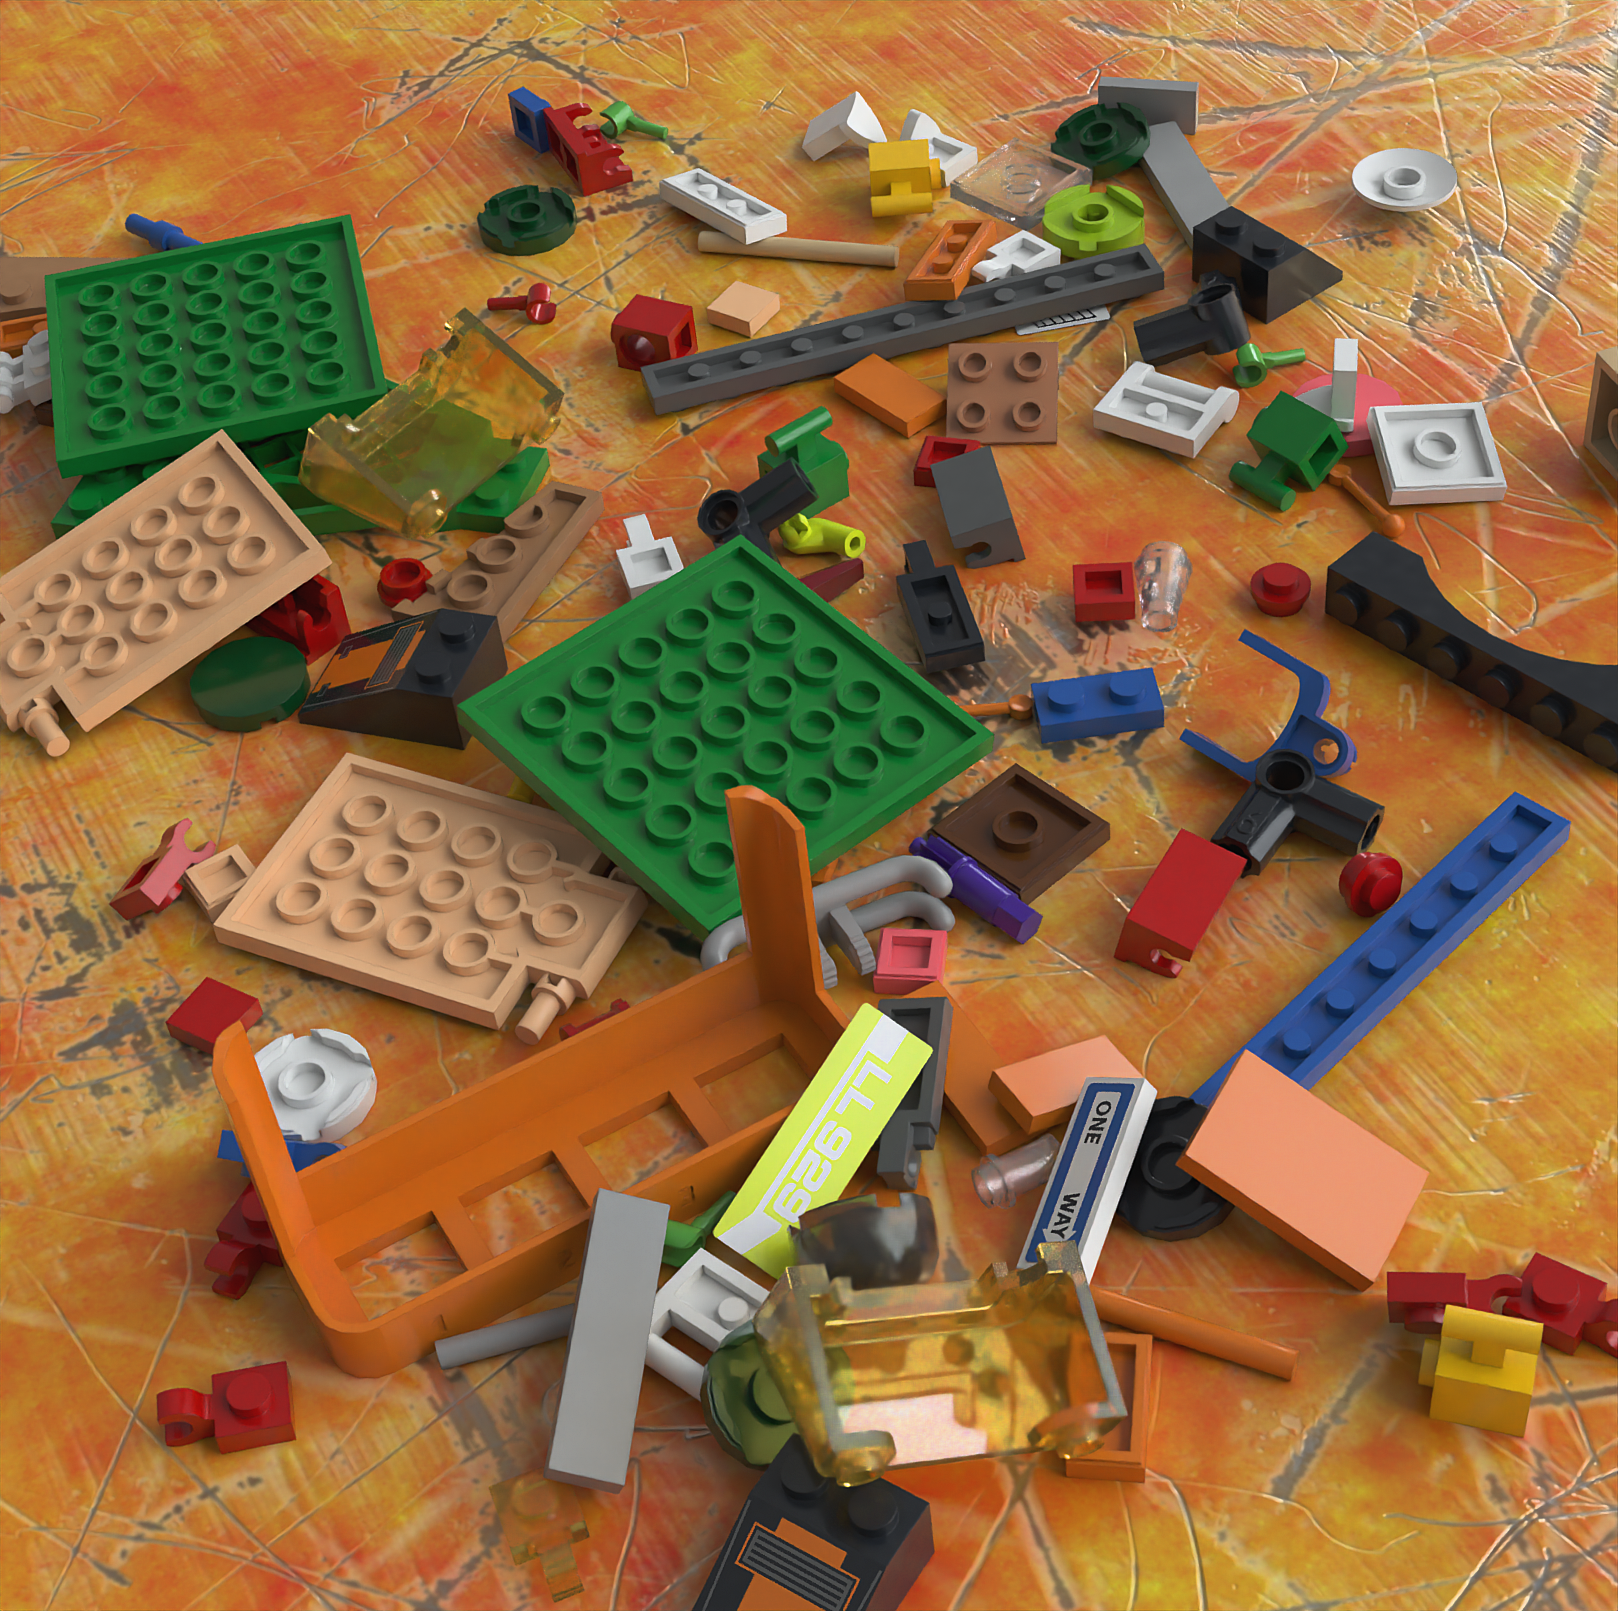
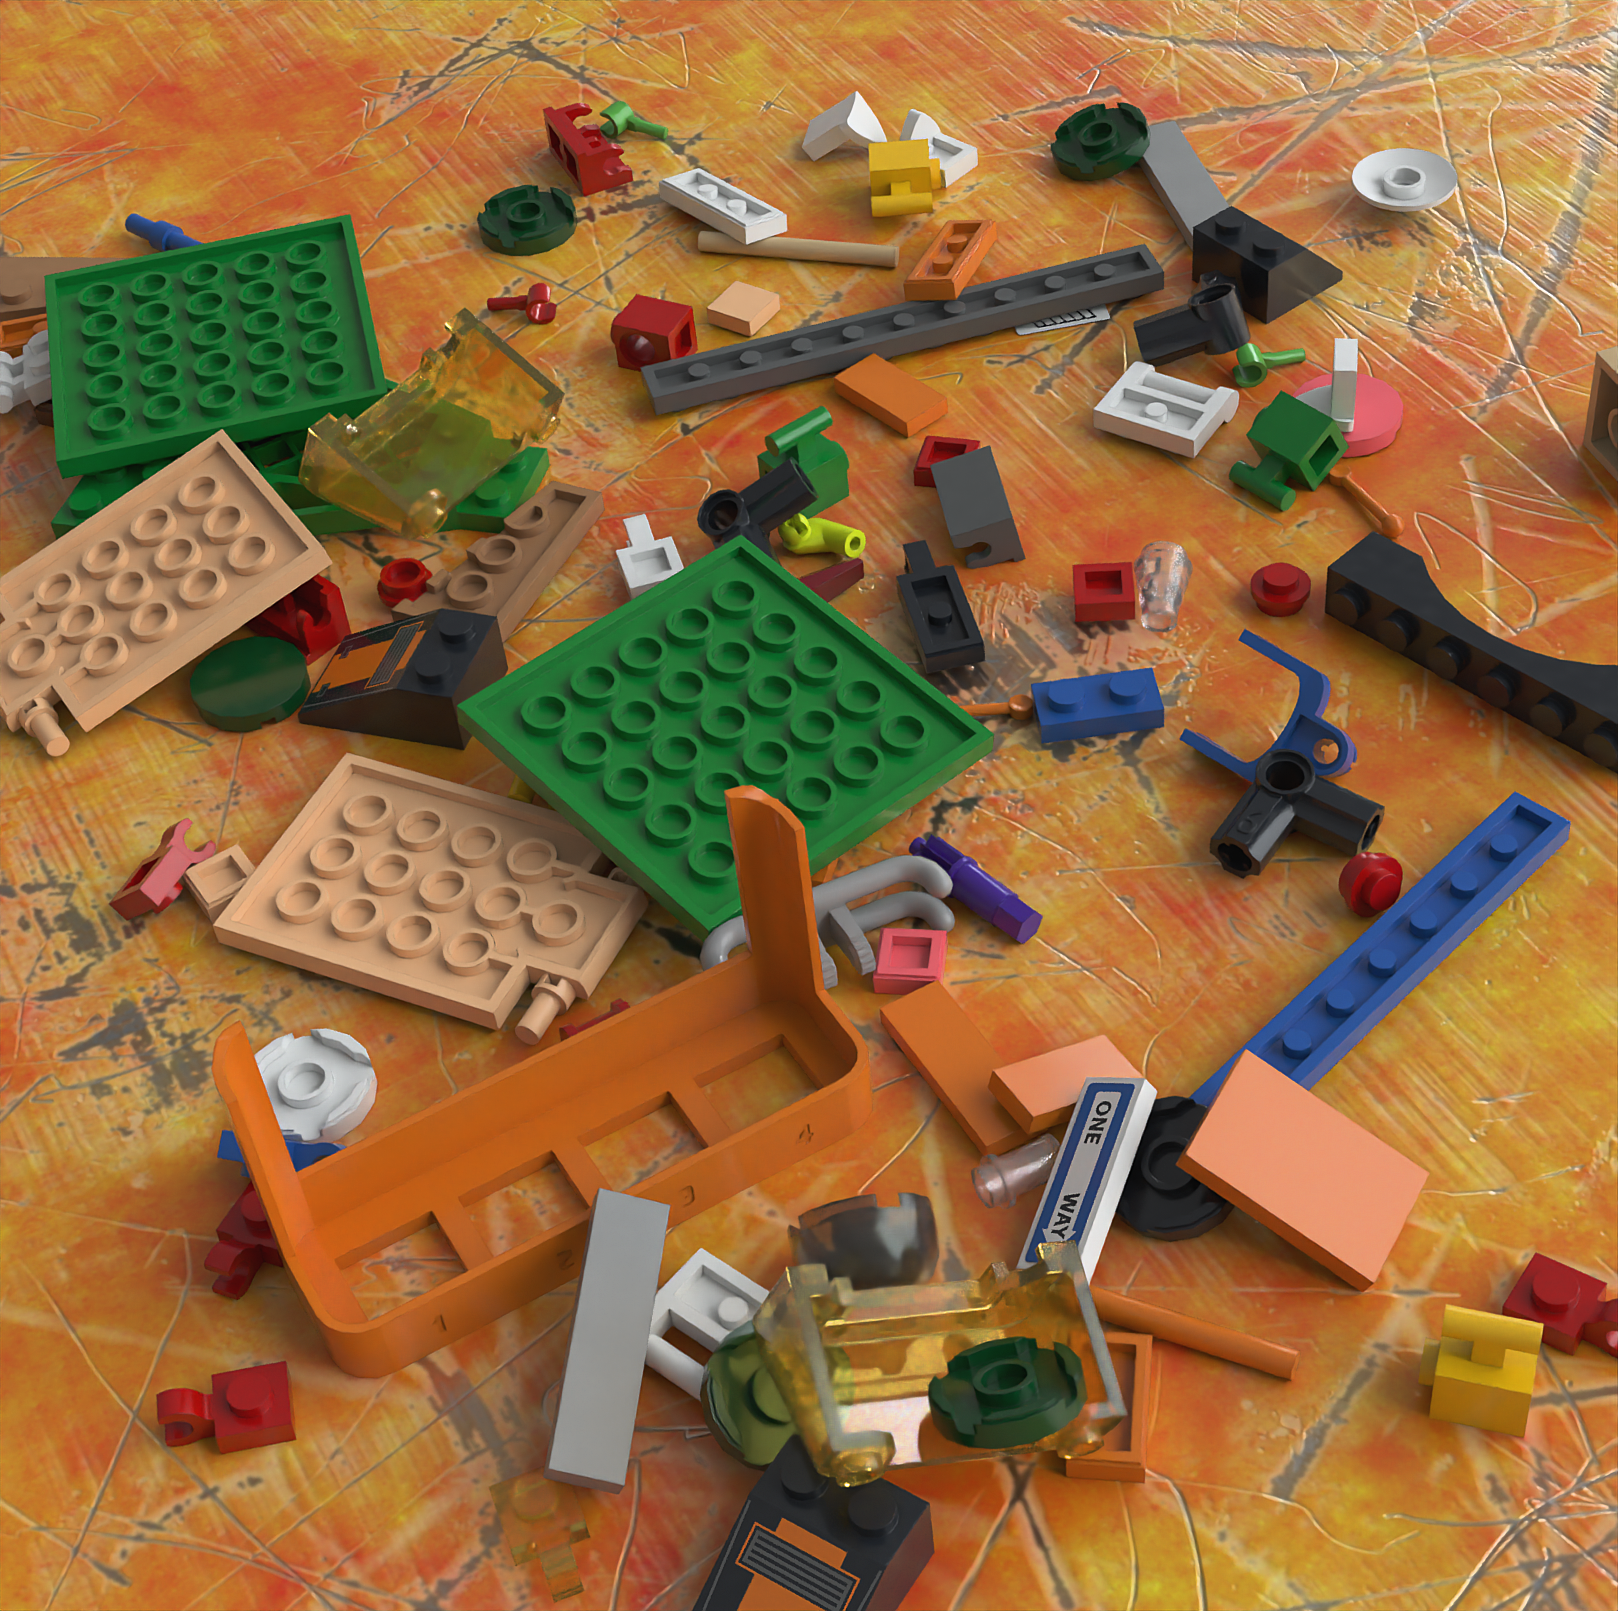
(209, 1012): red tile -> none
(504, 1337): light grey bar -> none
(529, 118): blue plate -> none
(685, 1240): bright green hand -> none
(823, 1137): neon yellow sticker -> none
(919, 1112): dark grey hinge -> none
(1003, 392): nougat hinge -> none
(1007, 1393): none -> dark green tile
(1016, 256): white plate -> none
(1017, 182): clear plate -> none
(1023, 832): reddish brown tile -> none
(1094, 222): lime plate -> none
(1157, 99): light grey tile -> none
(1178, 904): red hinge -> none
(1421, 1297): red plate -> none
(1436, 453): white plate -> none

